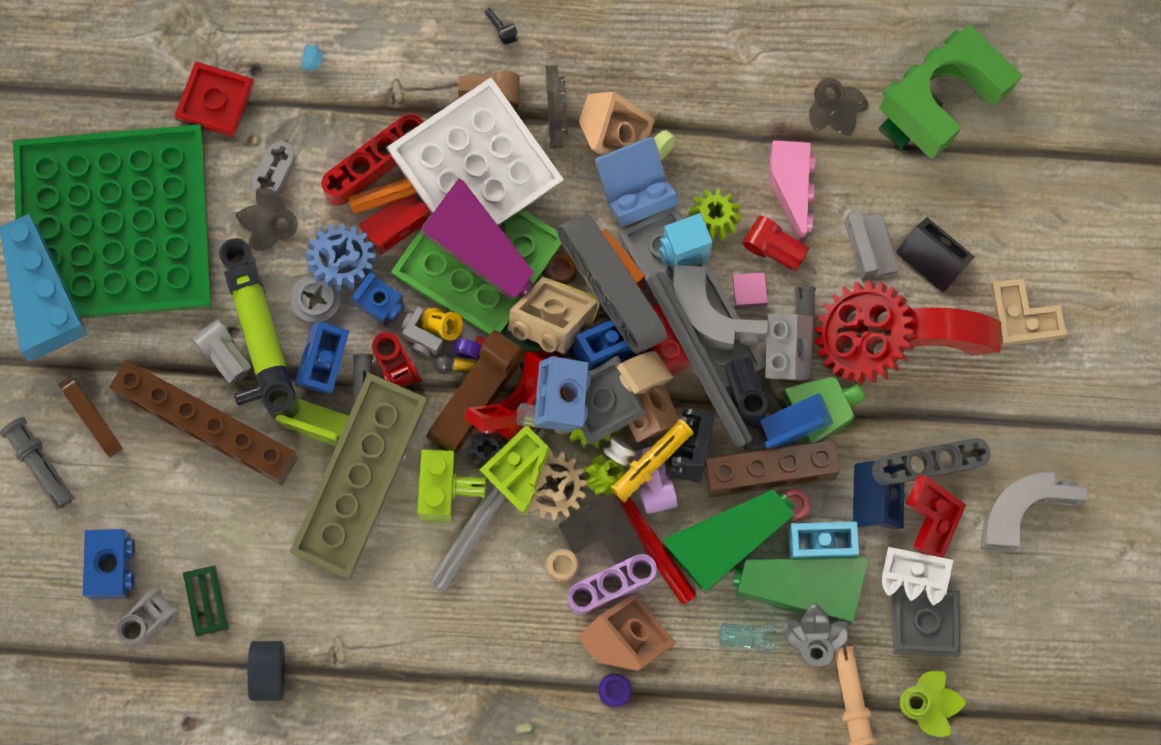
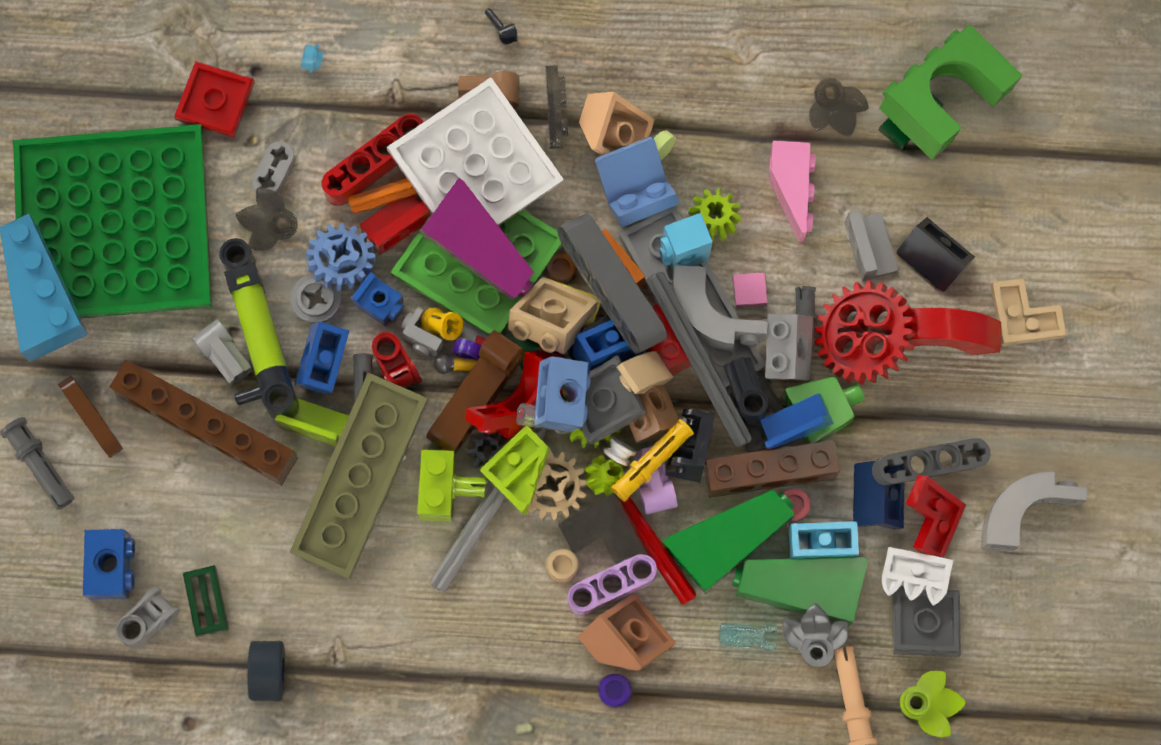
(767, 239): red piece -> none

